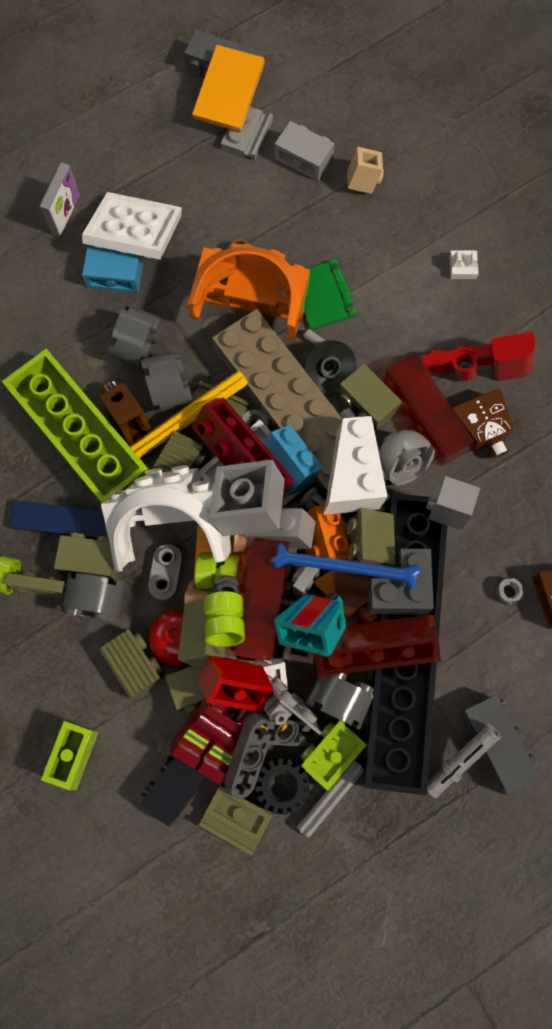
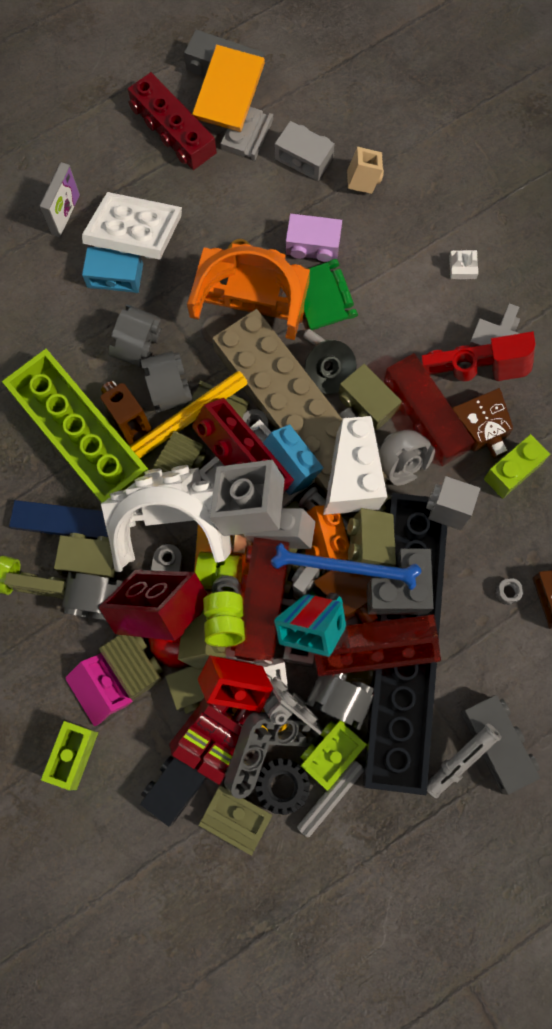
(97, 689): none -> dark pink panel
(154, 604): none -> dark red brick
(171, 121): none -> dark red brick
(313, 237): none -> lavender brick
(487, 330): none -> light grey brick
(516, 466): none -> lime brick

